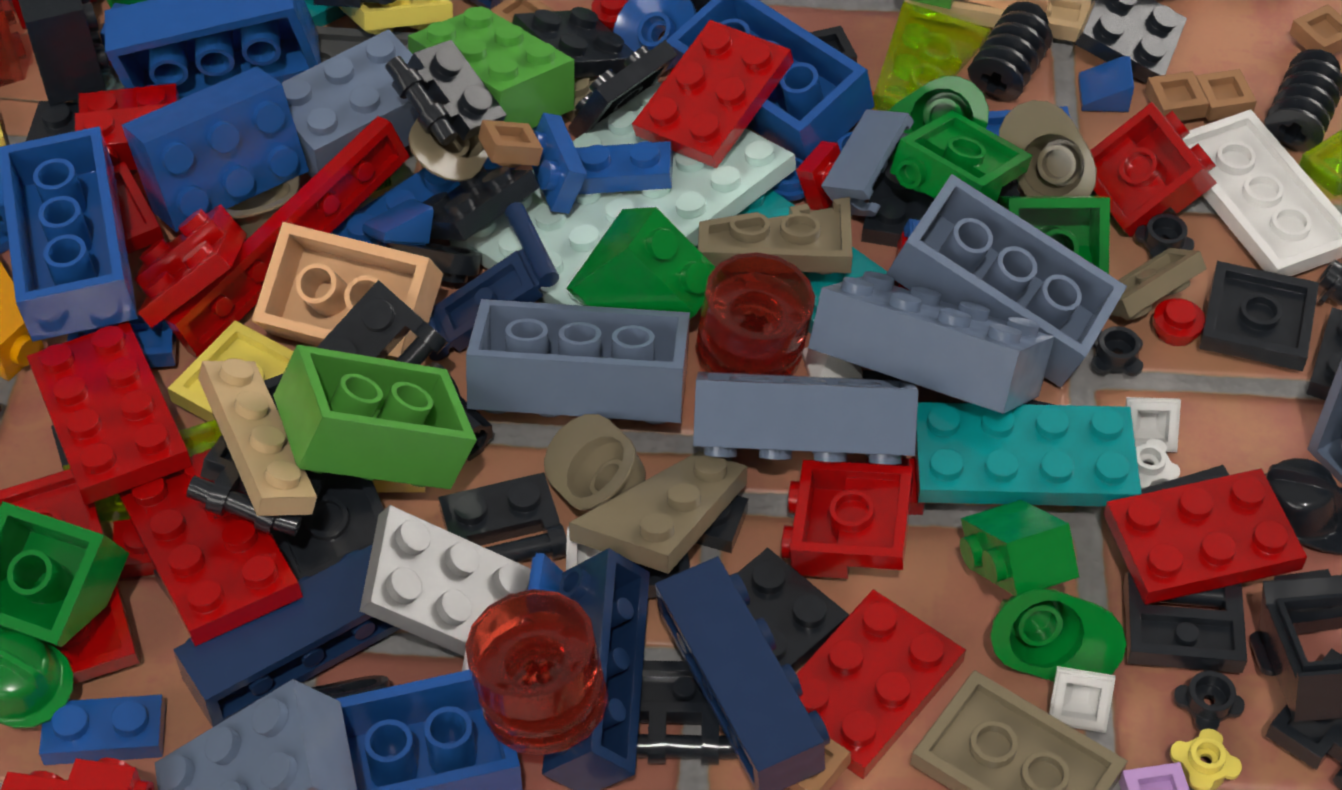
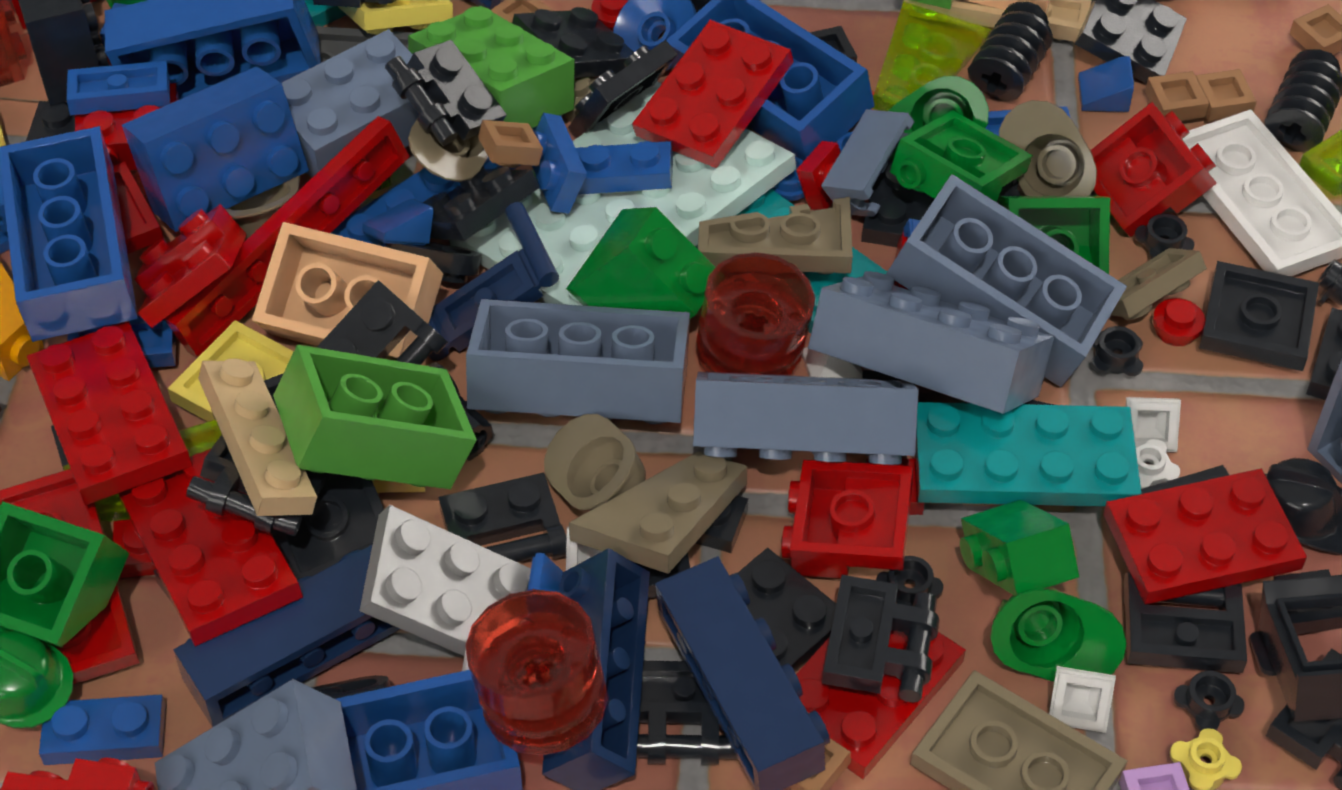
(118, 87): none -> blue plate
(861, 636): none -> black plate
(915, 572): none -> black plate

